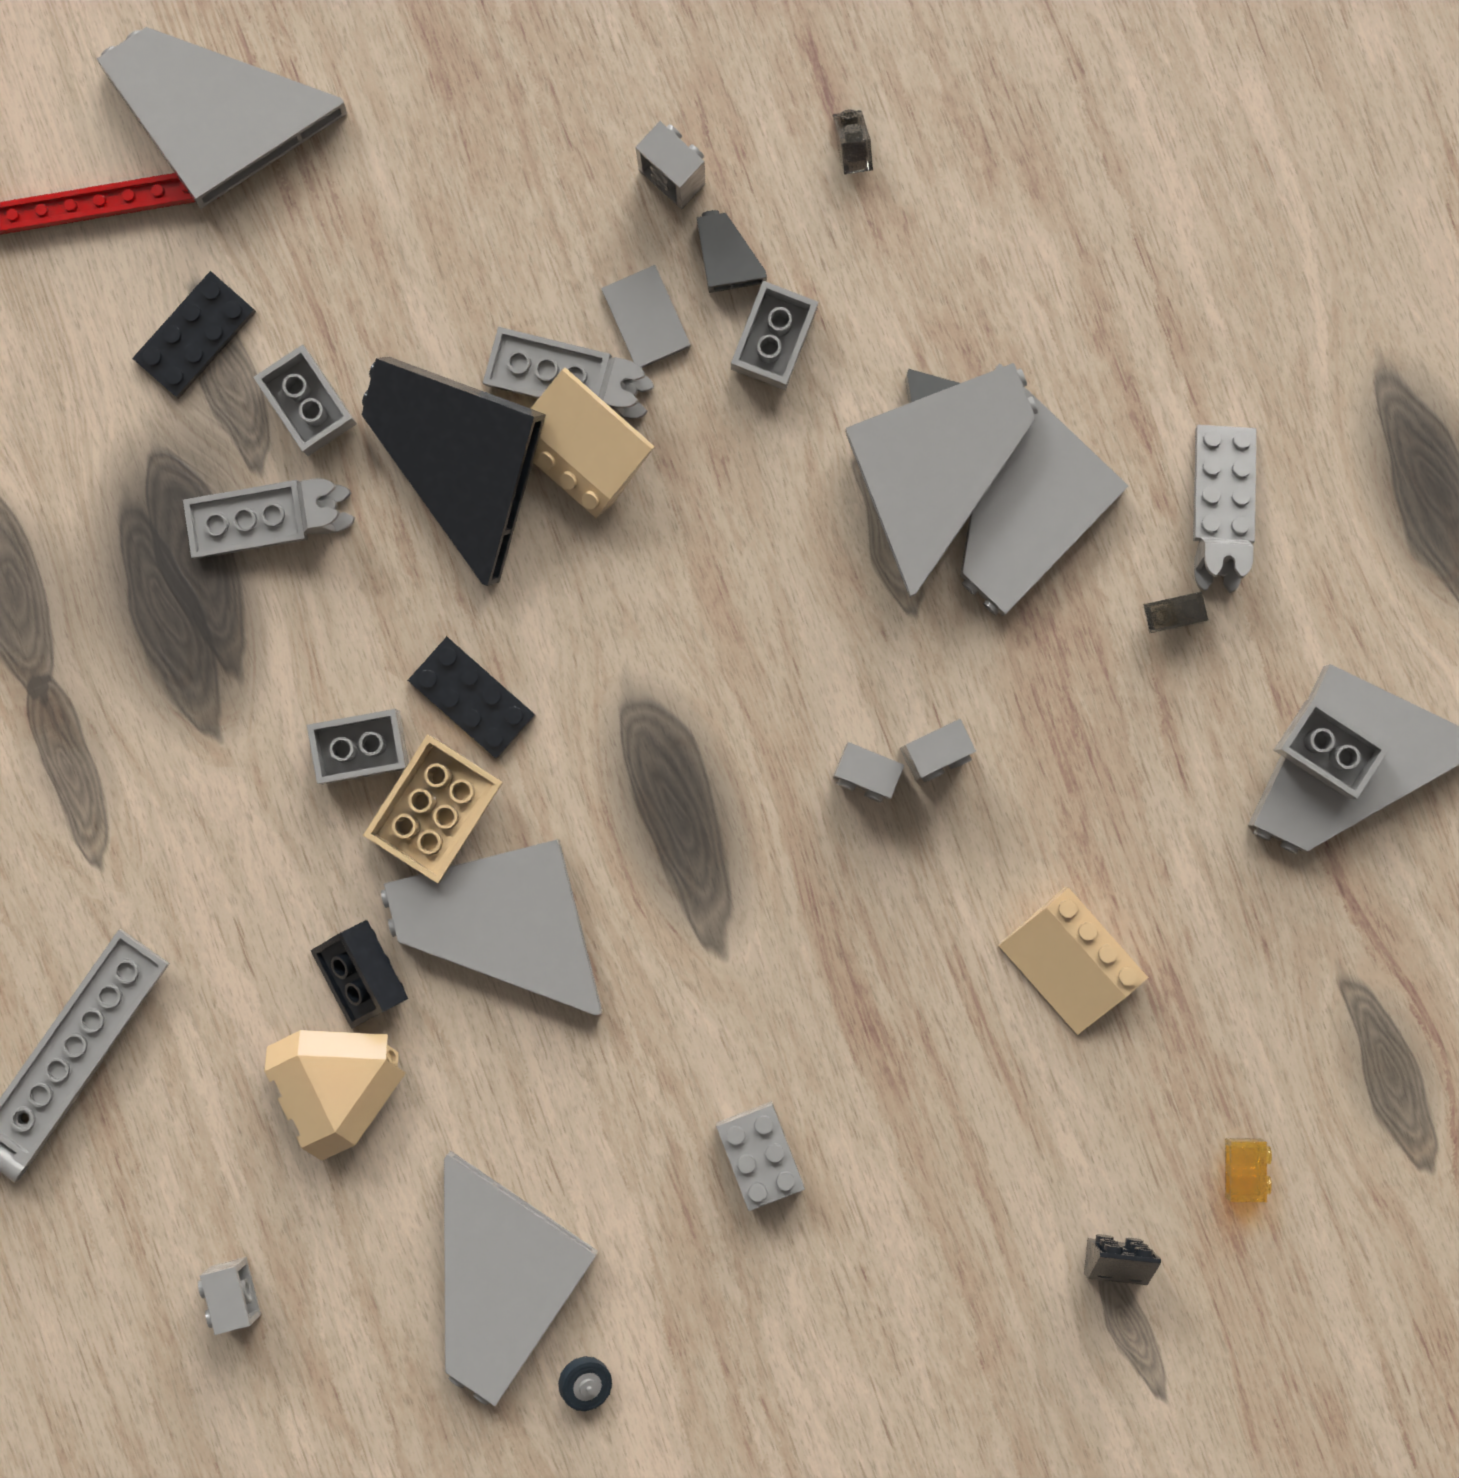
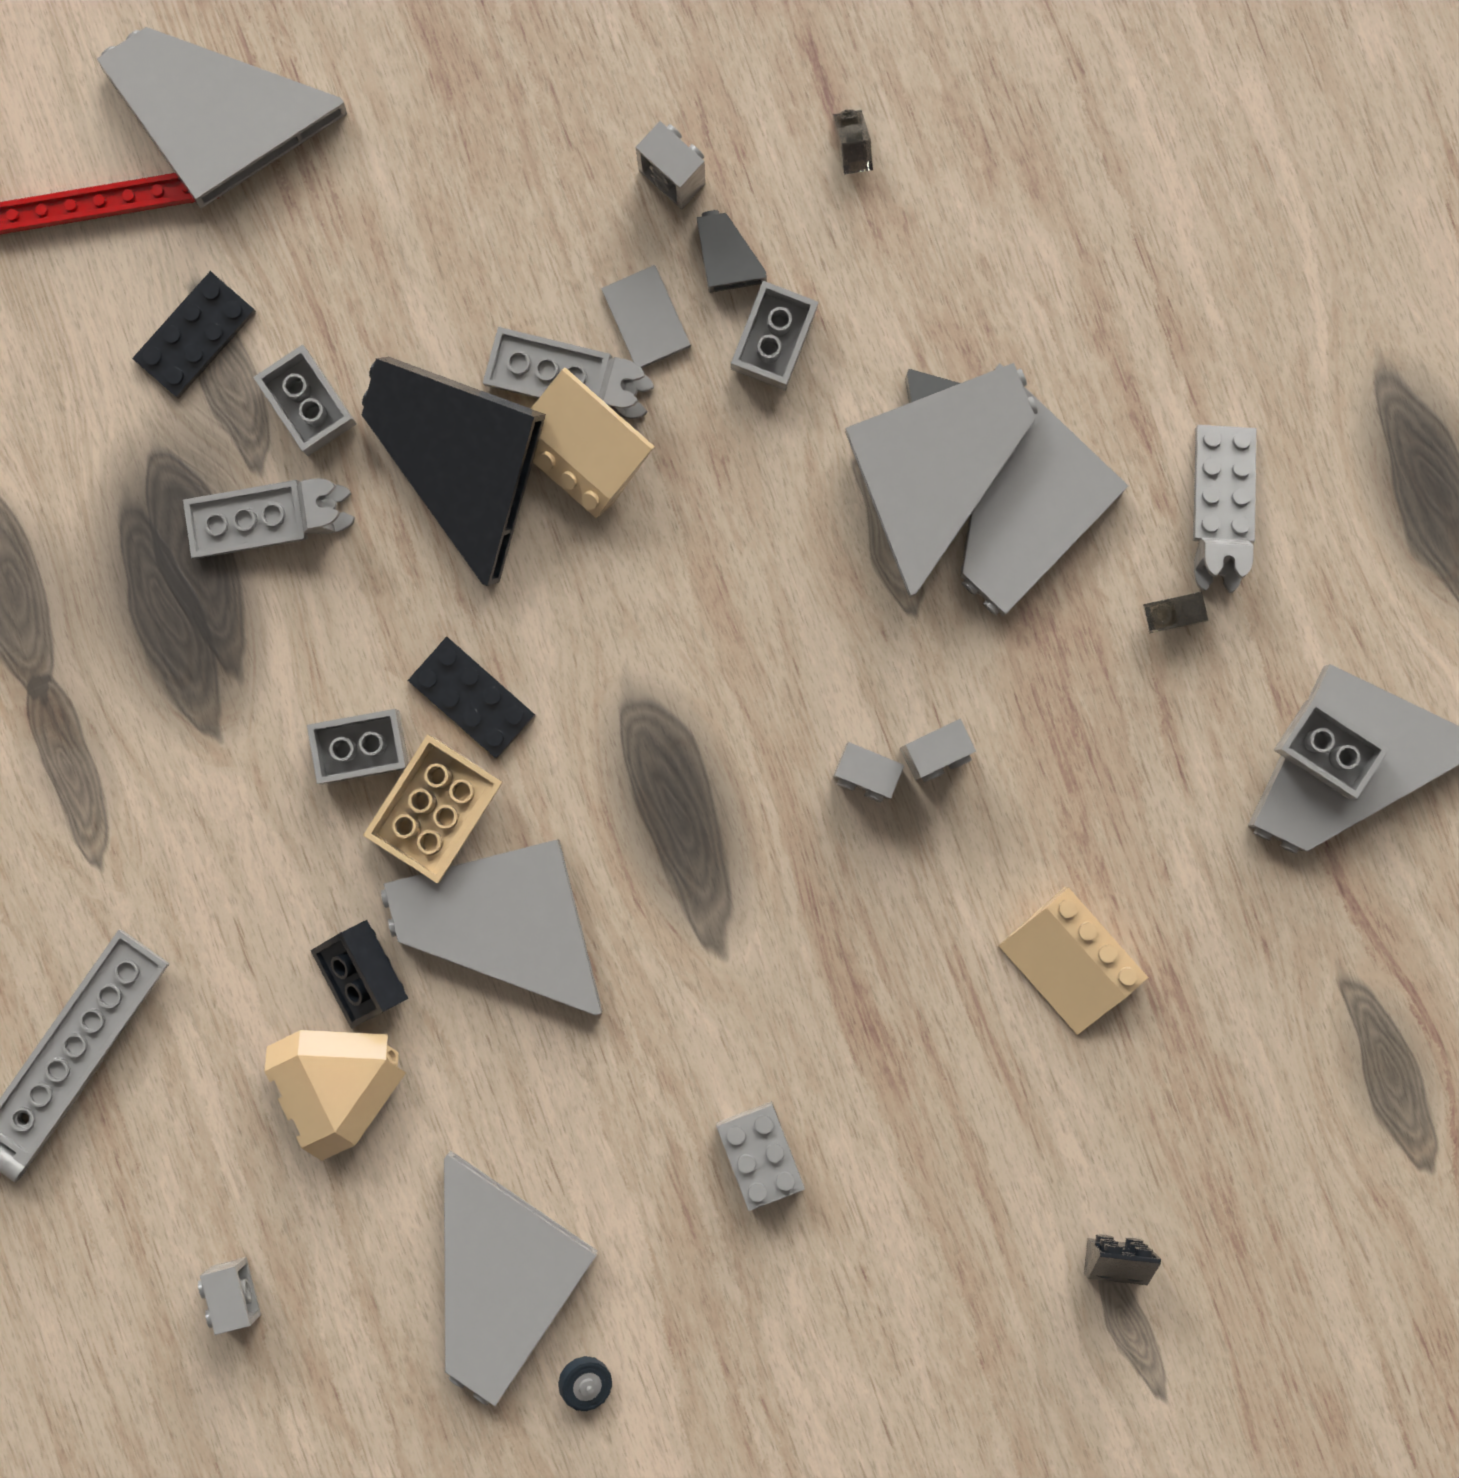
(1247, 1170): clear yellow brick -> none

